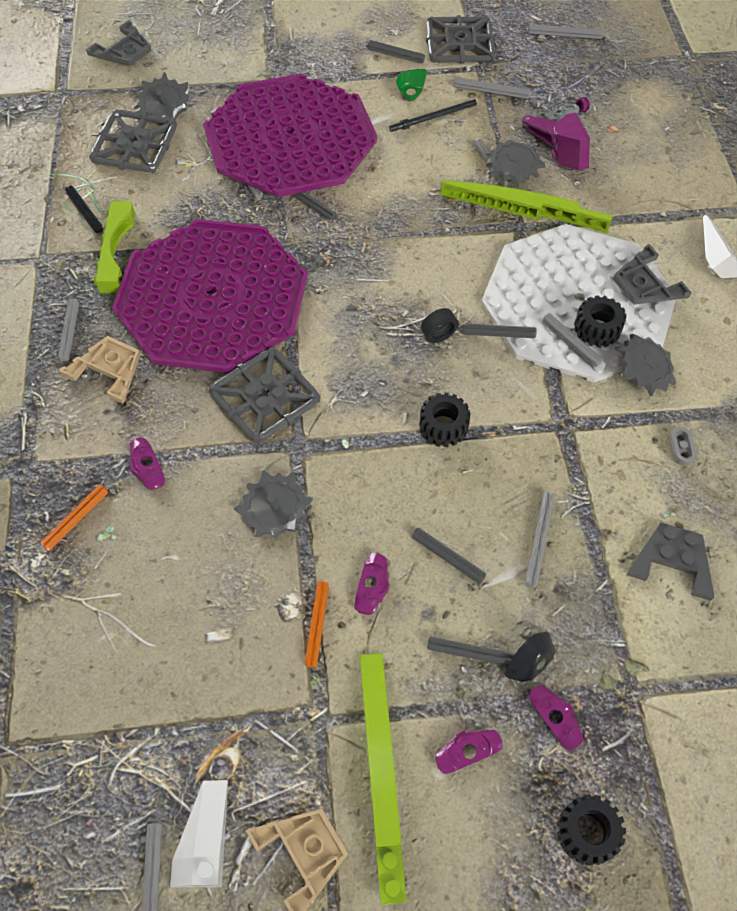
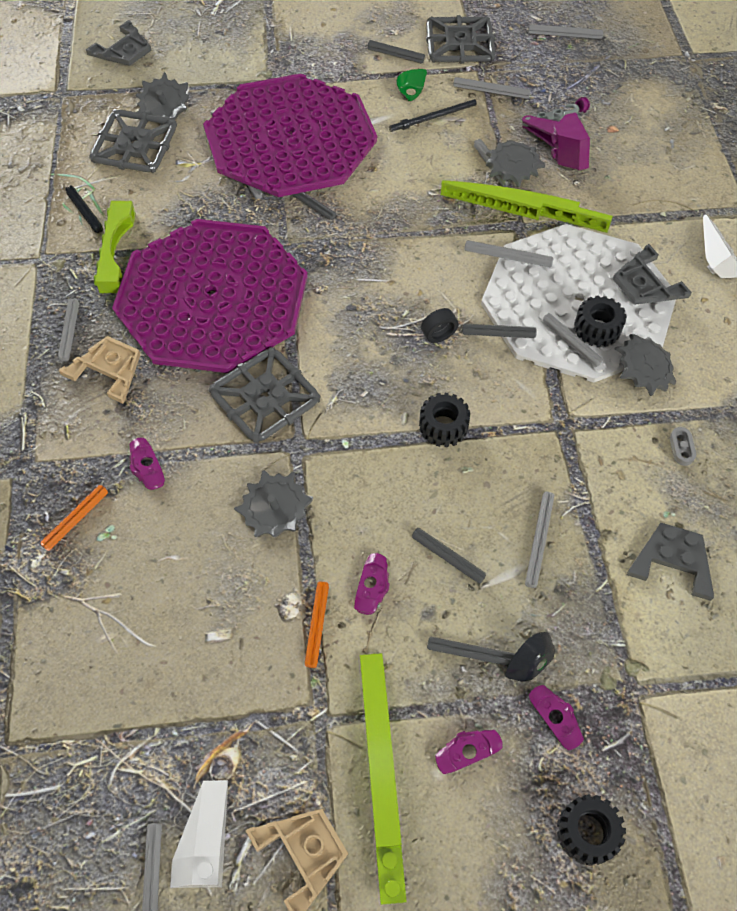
(508, 253): none -> light grey axle

